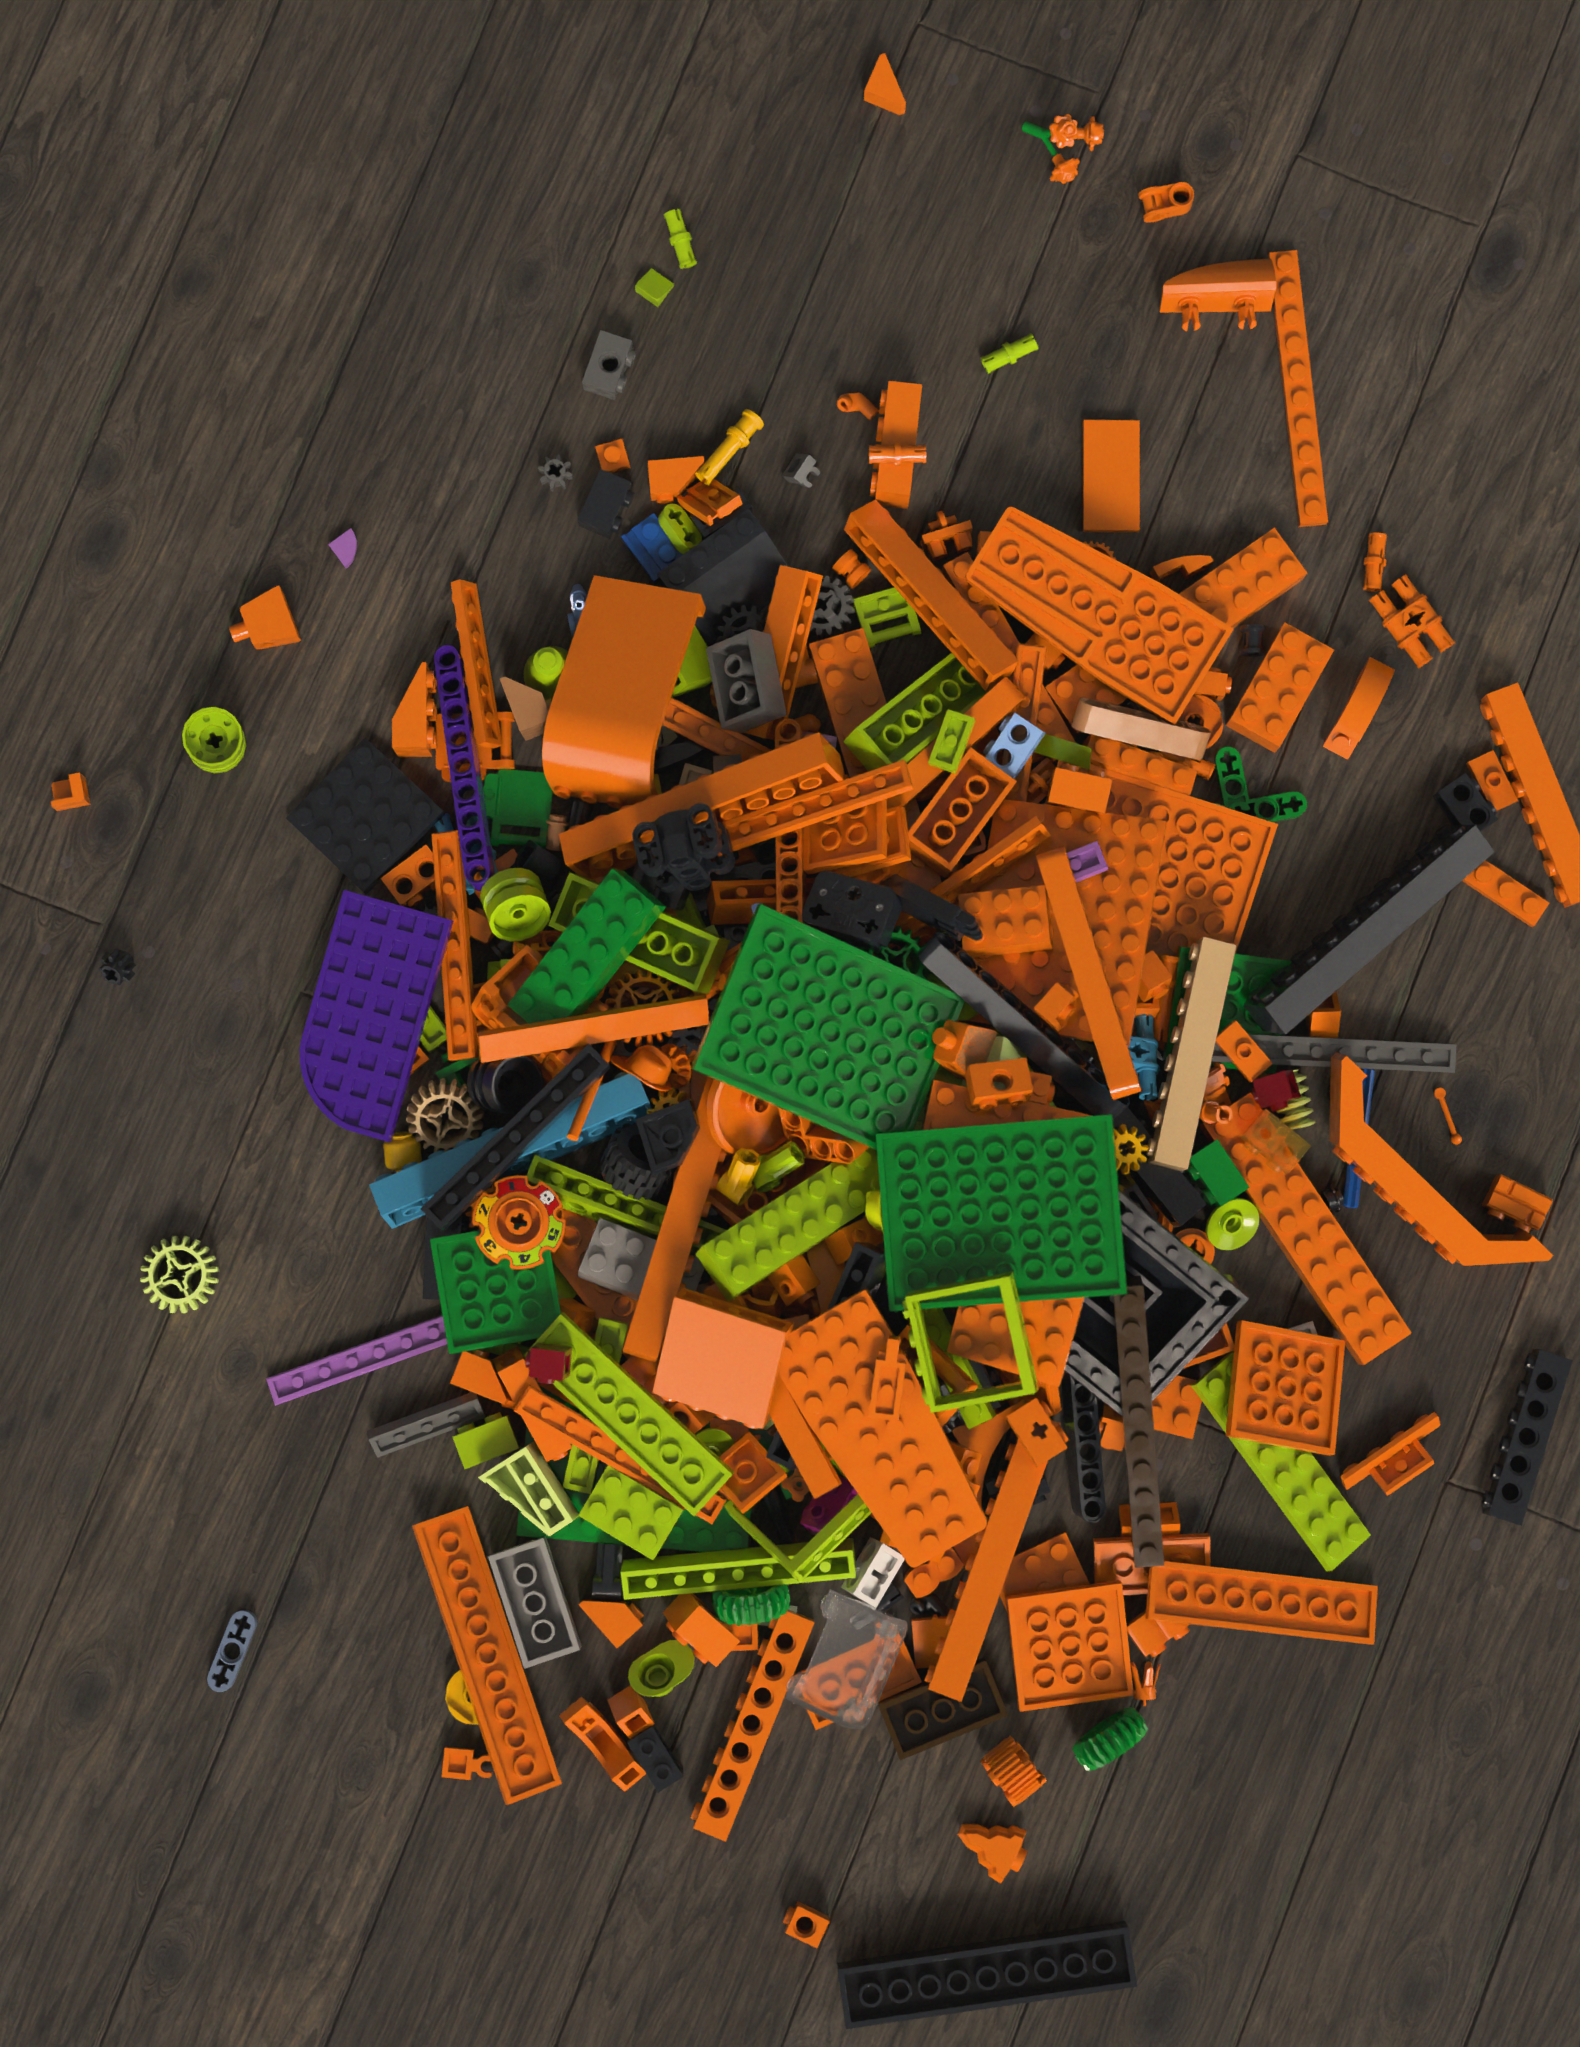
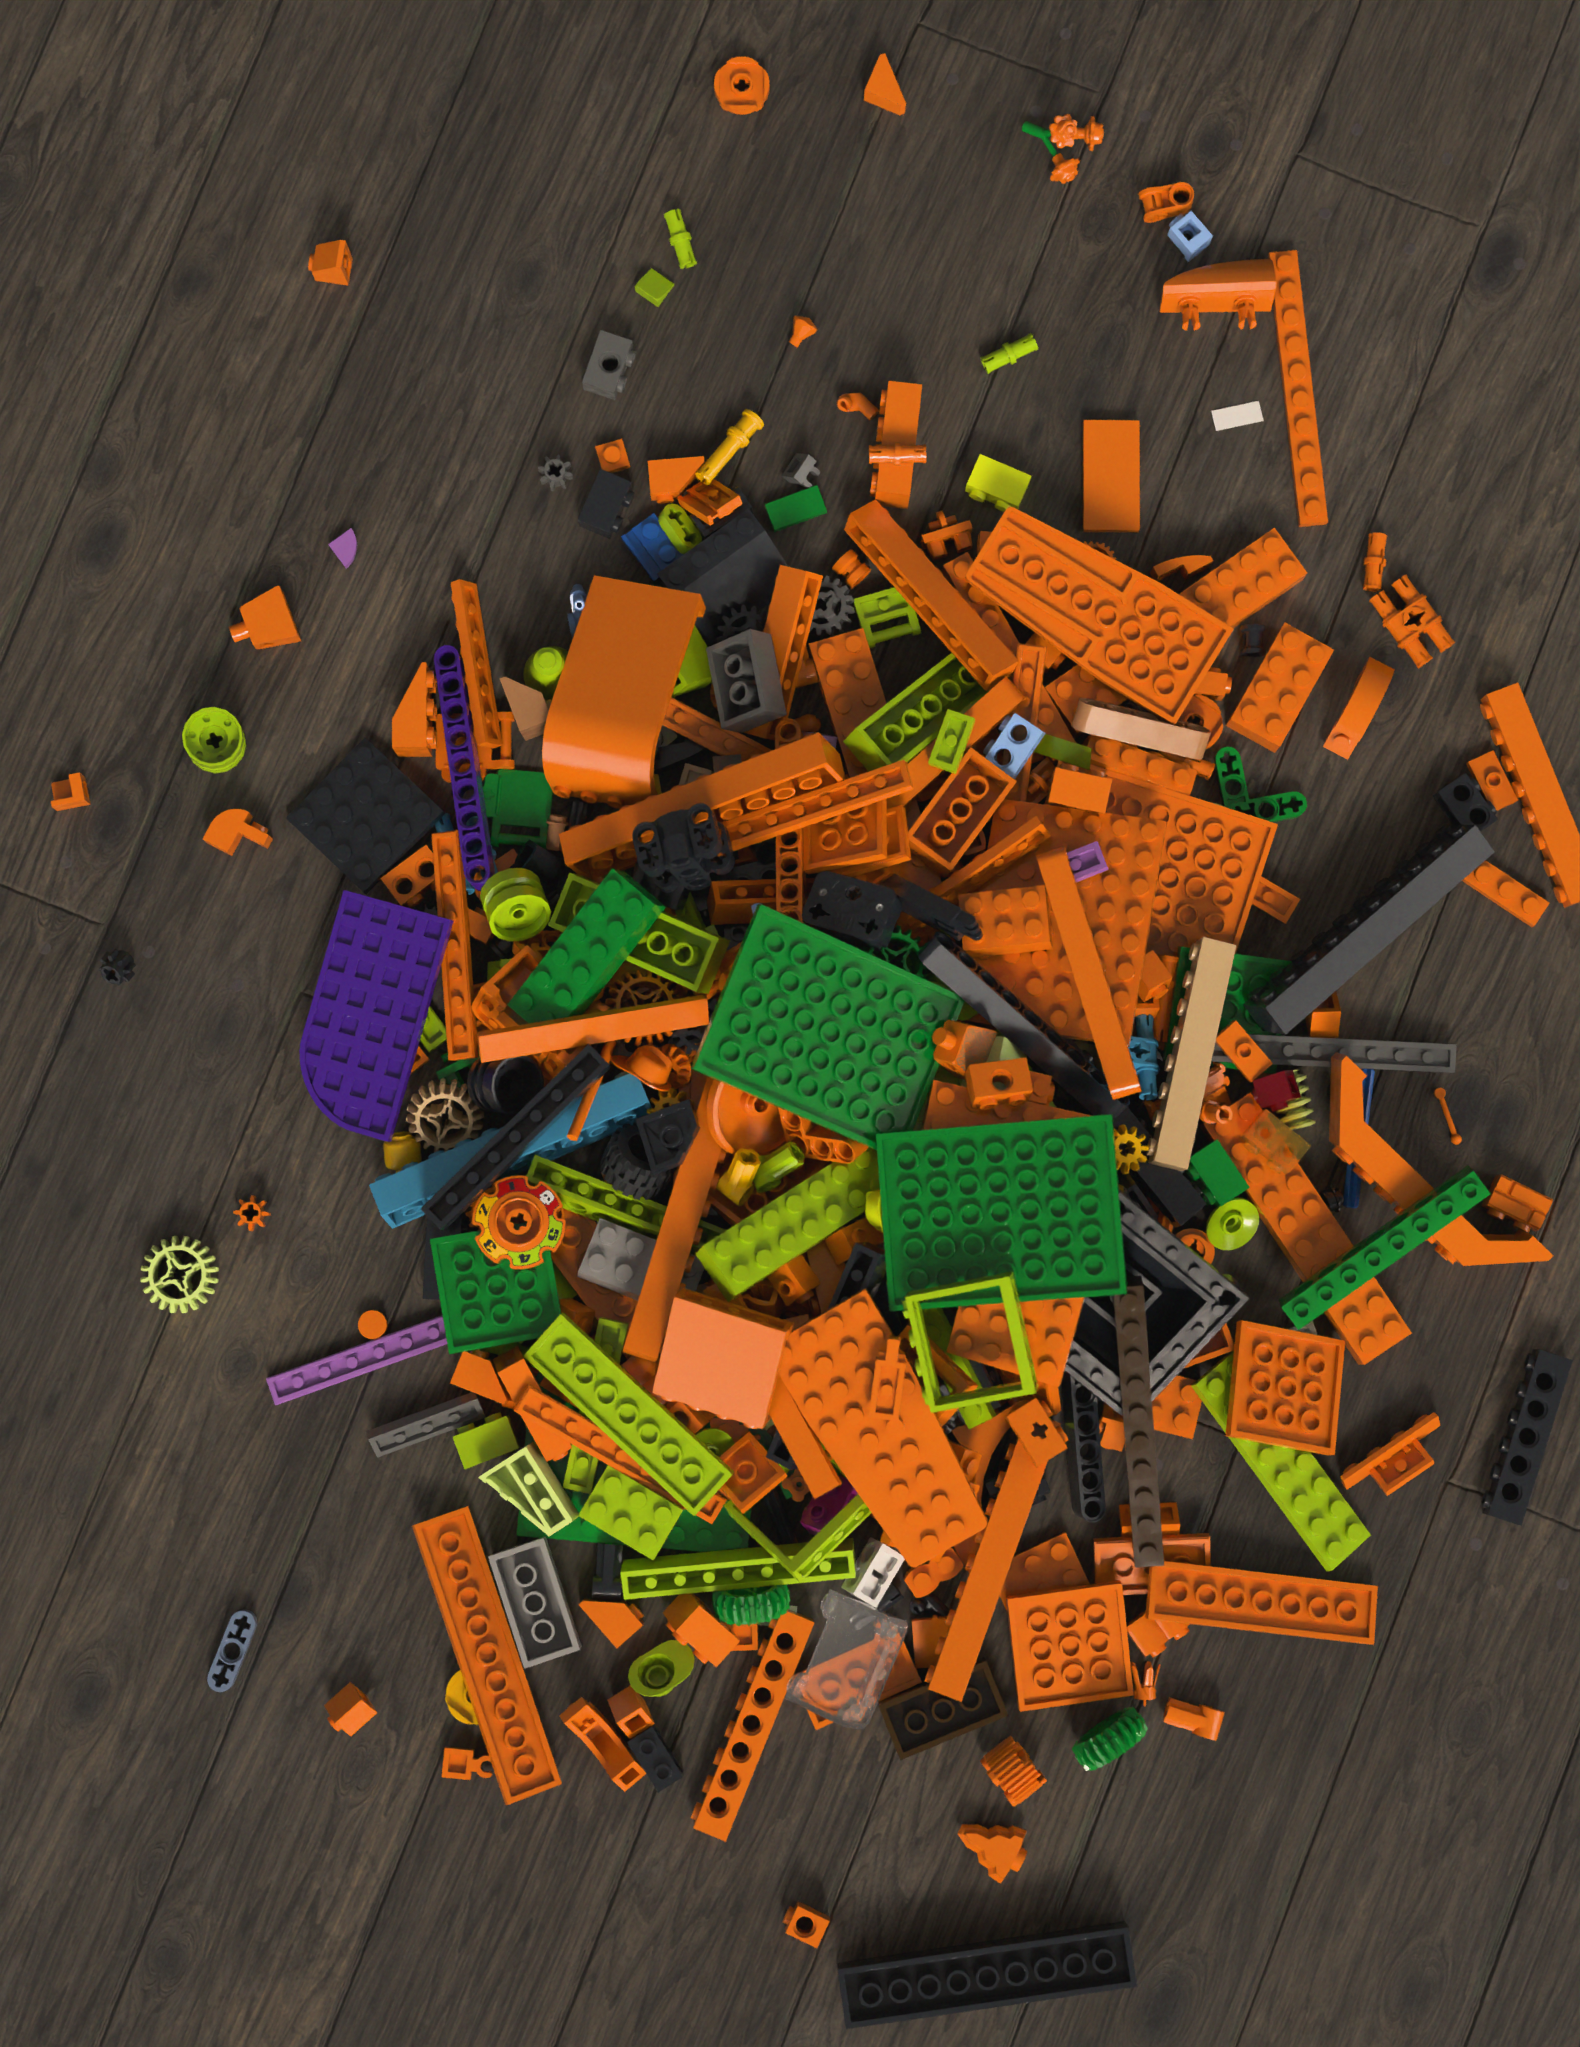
(230, 827): none -> orange brick
(256, 1219): none -> orange gear
(331, 262): none -> orange slope
(349, 1709): none -> orange brick
(372, 1324): none -> orange tile
(549, 1362): dark red brick -> none
(730, 97): none -> orange plate
(795, 508): none -> green tile
(802, 328): none -> orange rock
(997, 483): none -> neon yellow brick
(1057, 1005): orange brick -> none
(1189, 225): none -> light blue brick
(1199, 1719): none -> orange piece
(1237, 415): none -> white sticker
(1274, 900): none -> orange plate
(1383, 1247): none -> green brick

